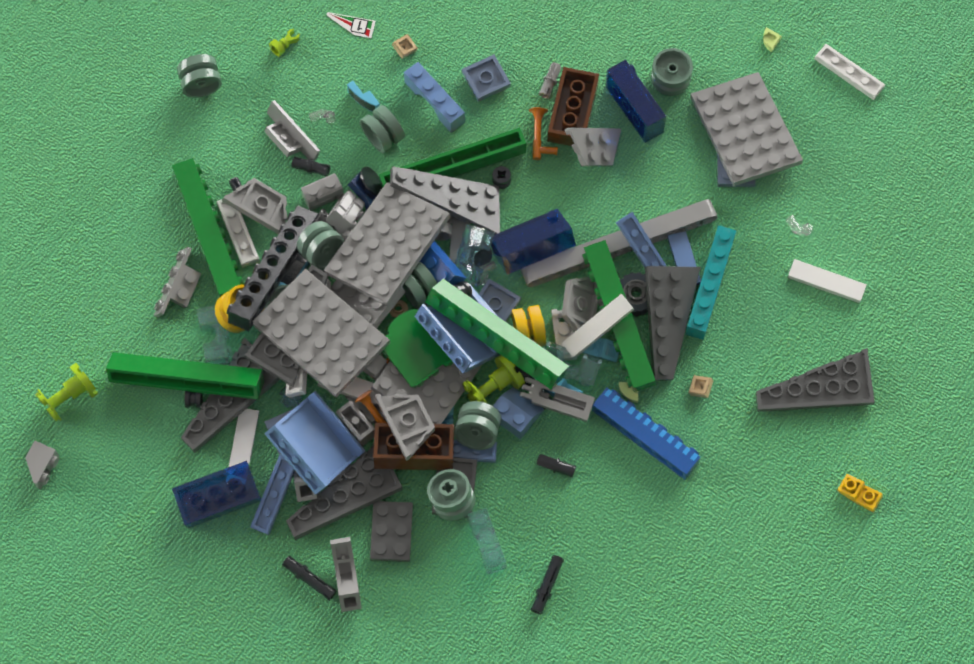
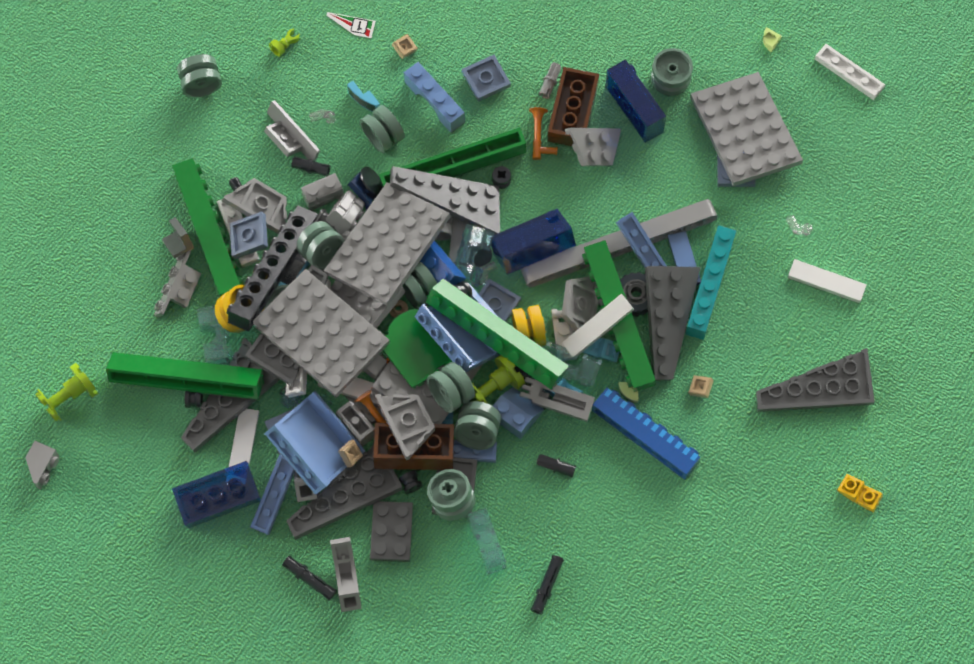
(179, 241): none -> dark grey panel
(248, 235): none -> sand blue plate
(350, 453): none -> tan tile
(410, 482): none -> black wheel
(450, 387): none -> sand green wheel

